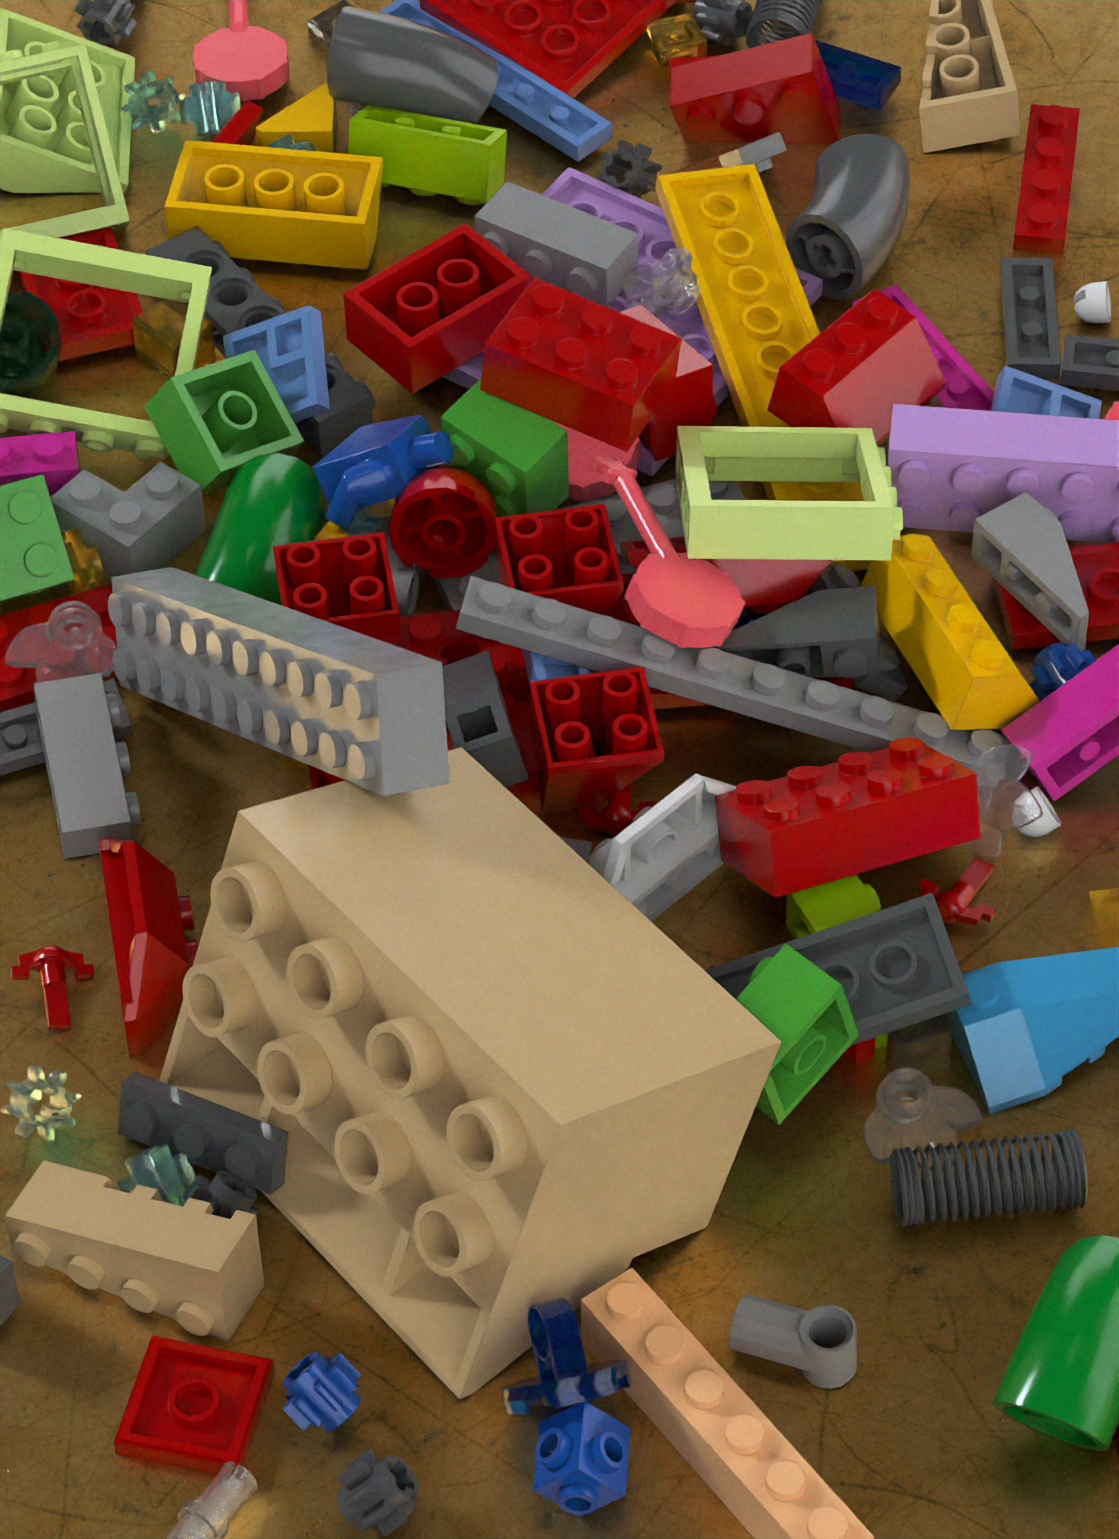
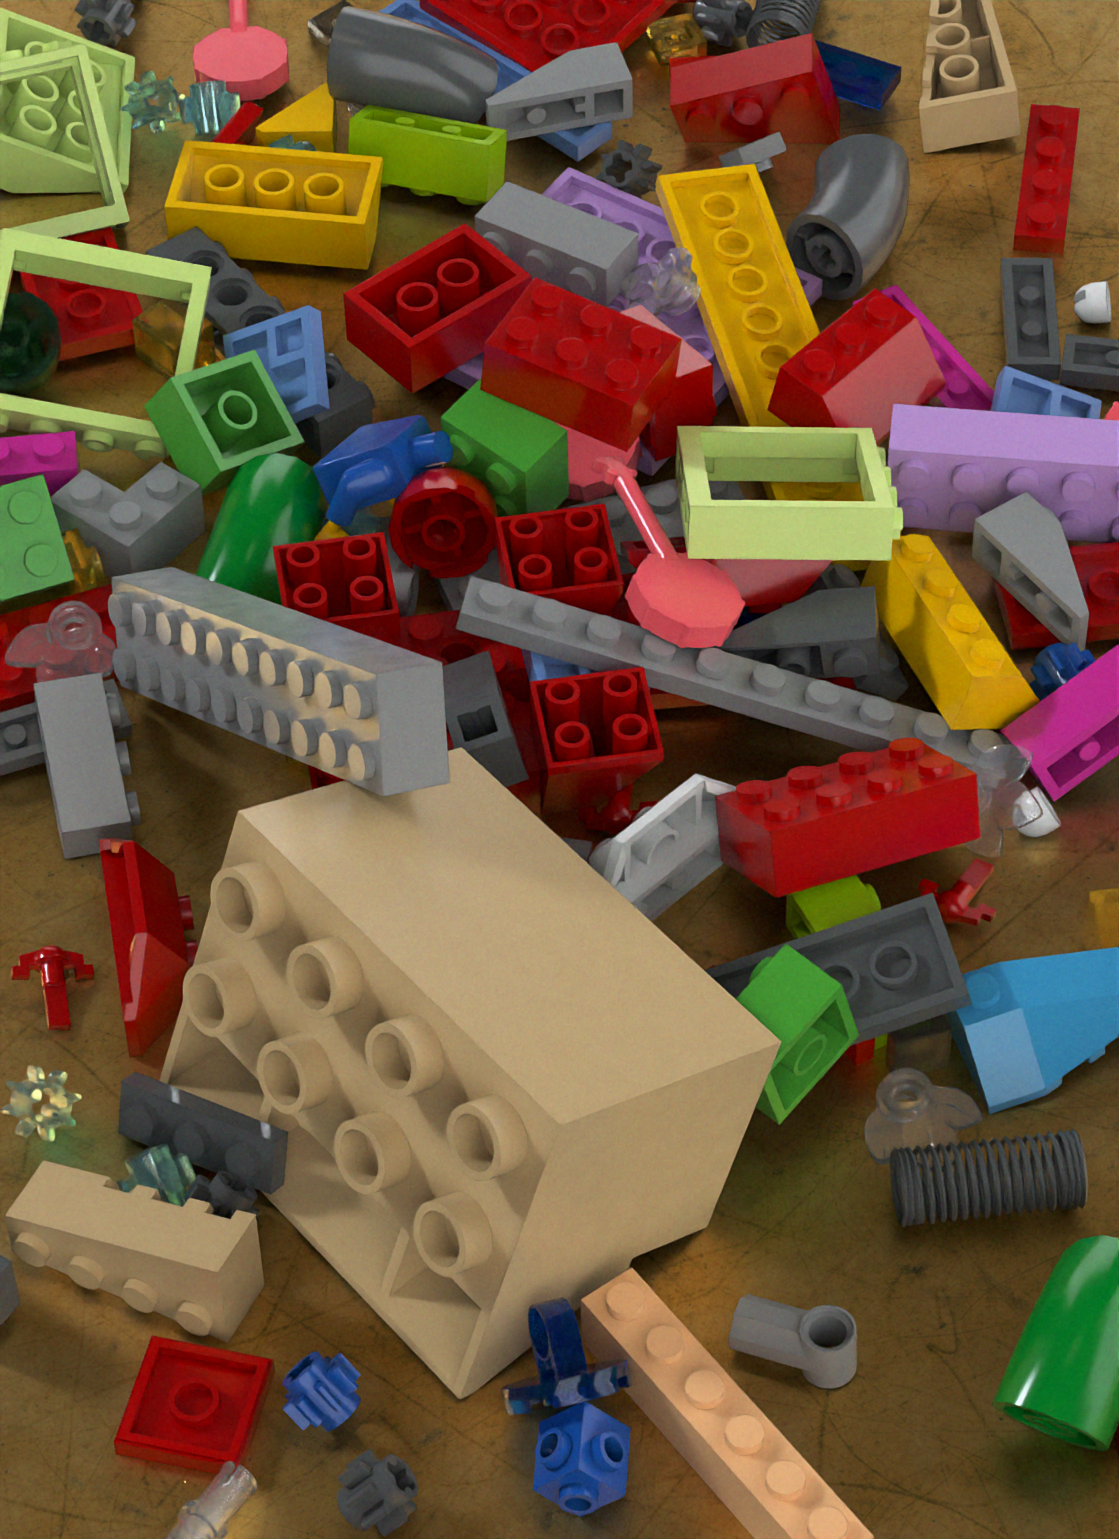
(565, 94): none -> light grey slope

